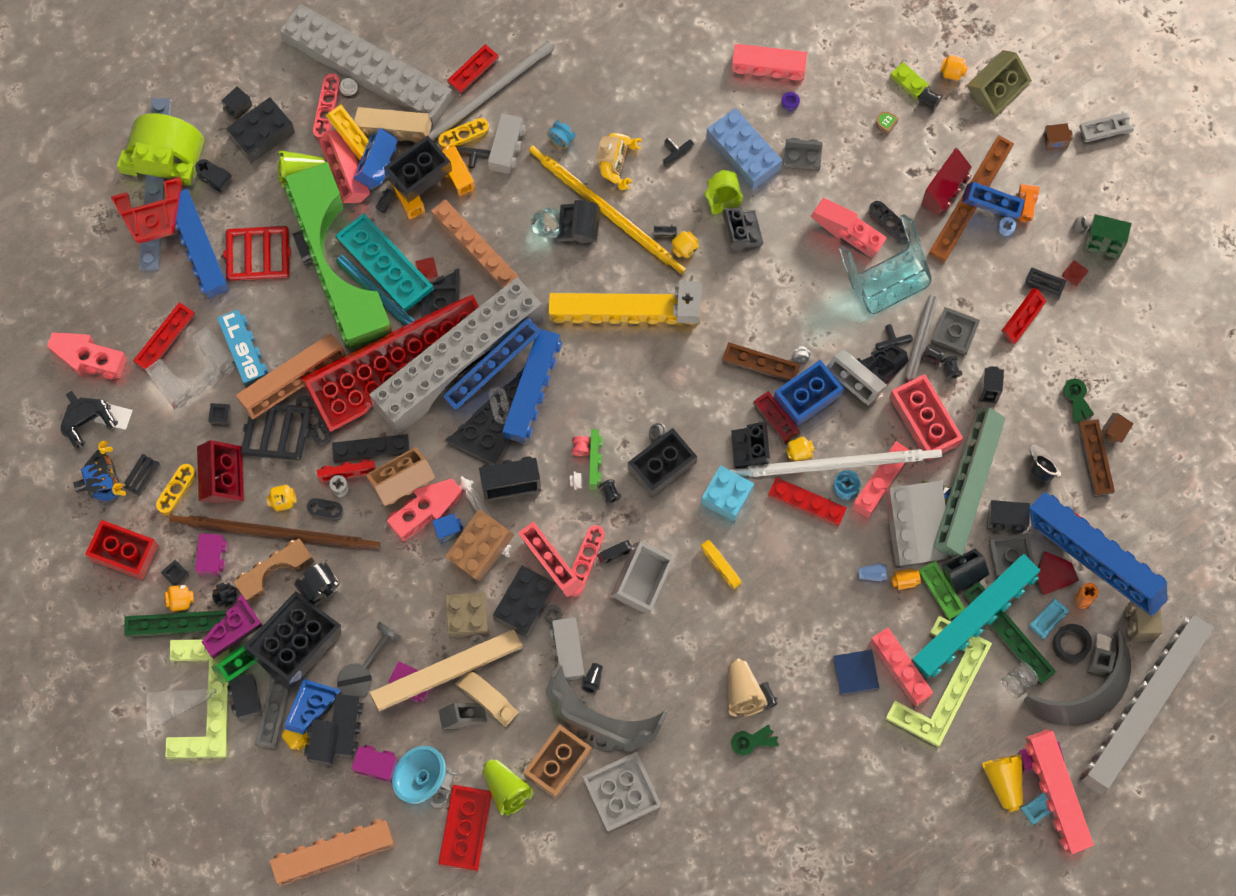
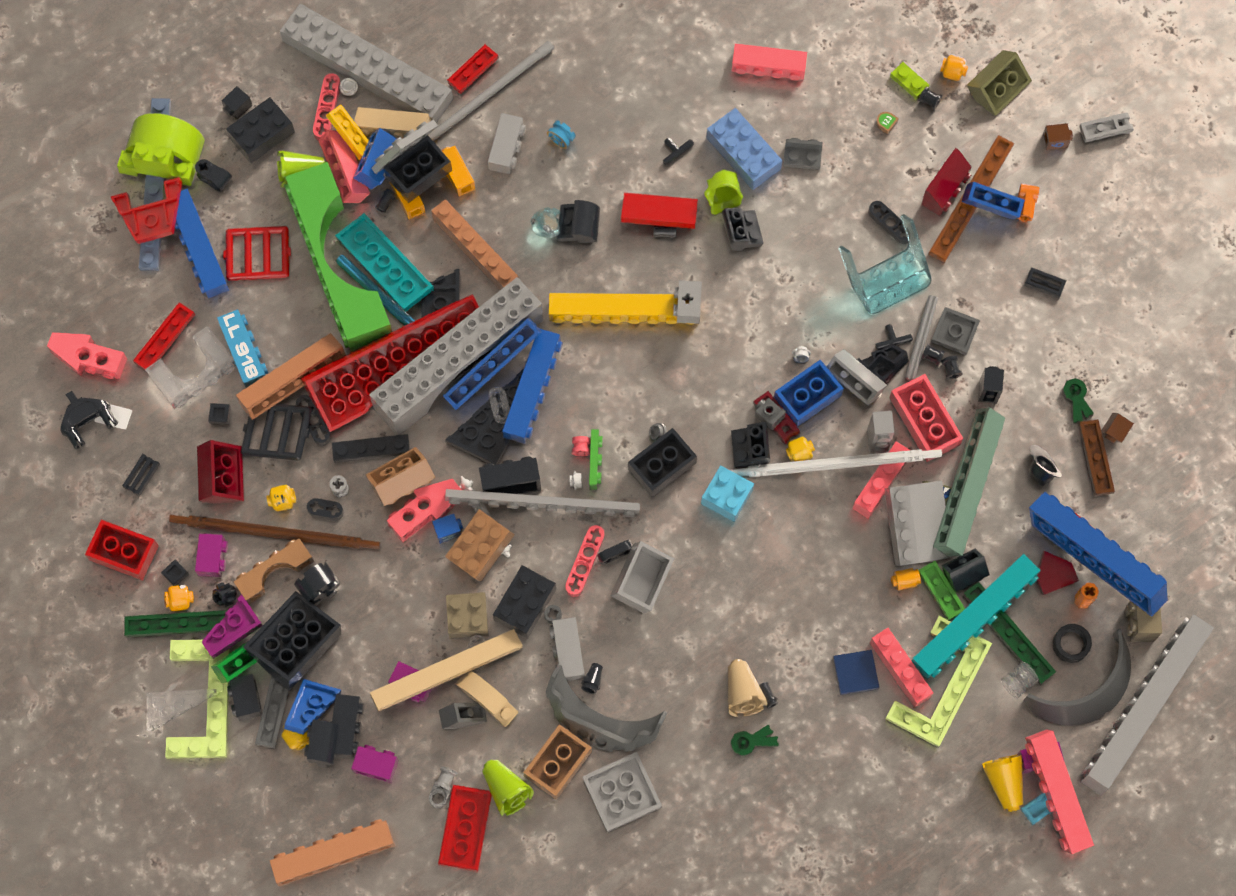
(100, 476): torso -> none
(184, 487): yellow beam -> none
(302, 247): black beam -> none
(346, 470): red plate -> none
(356, 678): dark grey piece -> none
(403, 144): none -> light grey plate
(418, 774): medium azure dish -> none
(427, 267): clear red plate -> none
(465, 127): yellow beam -> none
(473, 152): black piece -> none
(533, 502): none -> light grey plate
(550, 559): coral brick -> none
(607, 210): yellow axle -> none
(610, 491): black bush -> none
(612, 155): torso -> none
(659, 210): none -> red tile
(685, 244): yellow head -> none
(720, 564): yellow beam -> none
(760, 362): reddish brown plate -> none
(772, 419): none -> dark grey brick
(790, 101): dark purple tile -> none
(807, 501): red plate -> none
(840, 489): dark azure wheel -> none
(846, 225): coral brick -> none
(874, 572): medium blue cone -> none
(880, 431): none -> light grey brick
(1005, 232): light blue bush -> none
(1007, 550): dark grey plate -> none
(1008, 515): black brick -> none
(1024, 315): red plate -> none
(1049, 618): medium azure tile -> none
(1075, 273): clear red plate -> none
(1077, 224): light grey hinge -> none
(1102, 655): dark grey slope -> none
(1107, 236): dark green brick -> none

